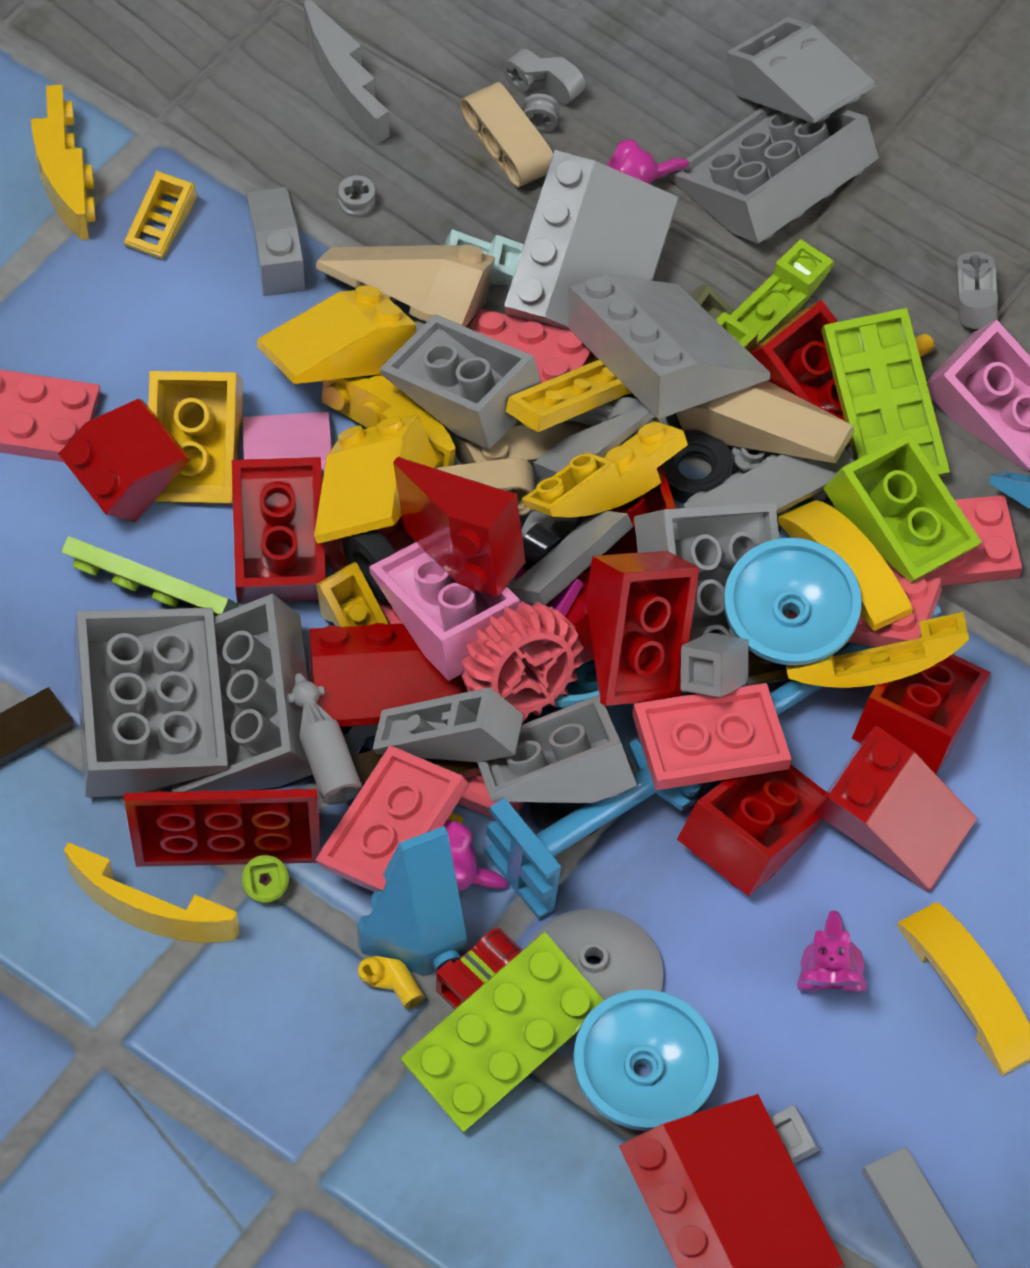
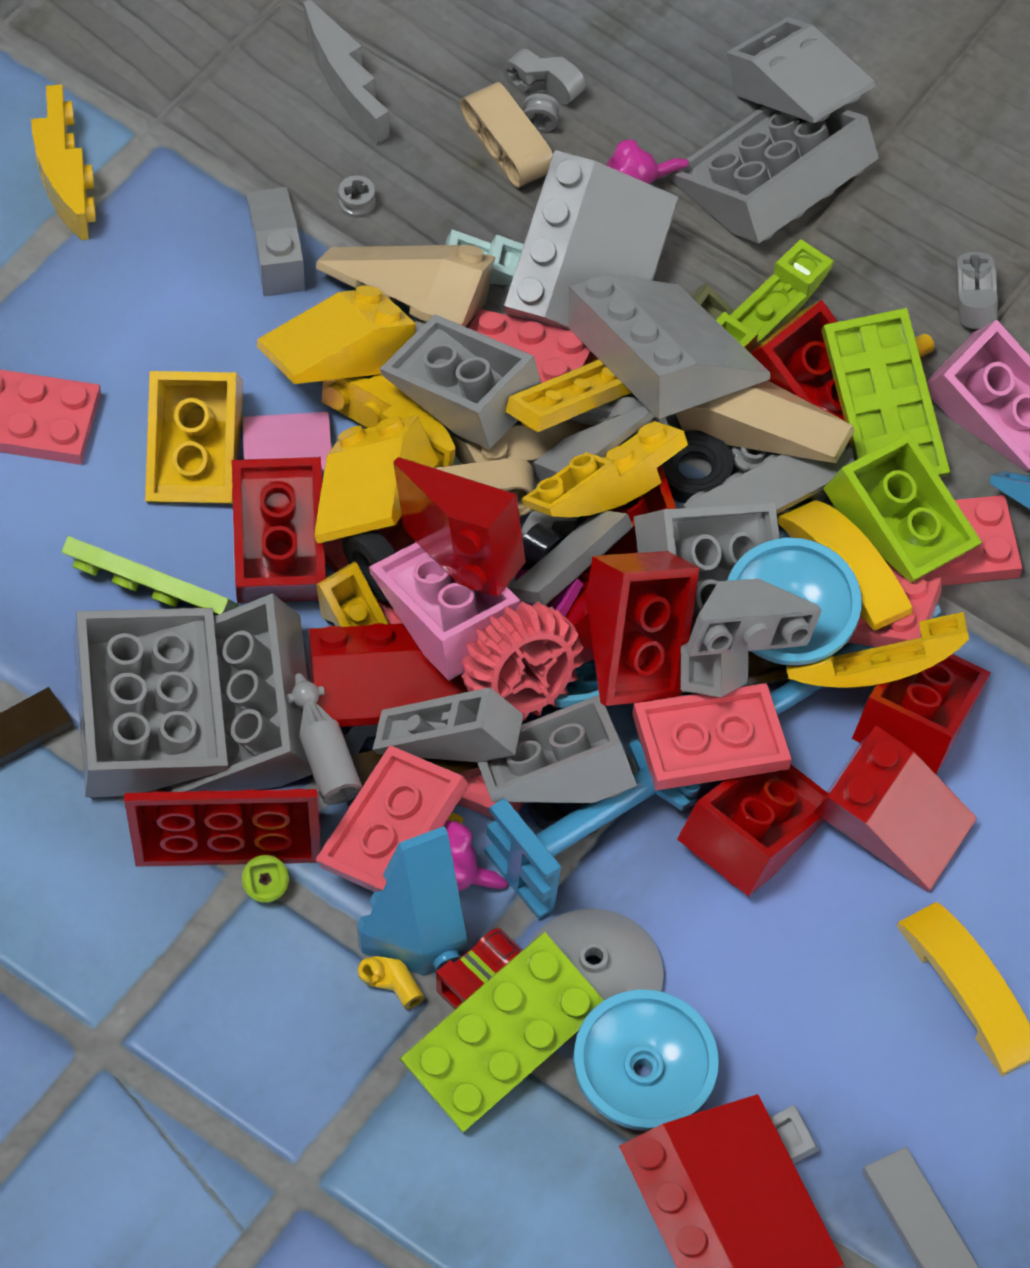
(124, 459): red slope -> none
(161, 185): yellow slope -> none
(200, 922): yellow slope -> none
(752, 618): none -> light grey slope
(832, 960): dark pink animal -> none

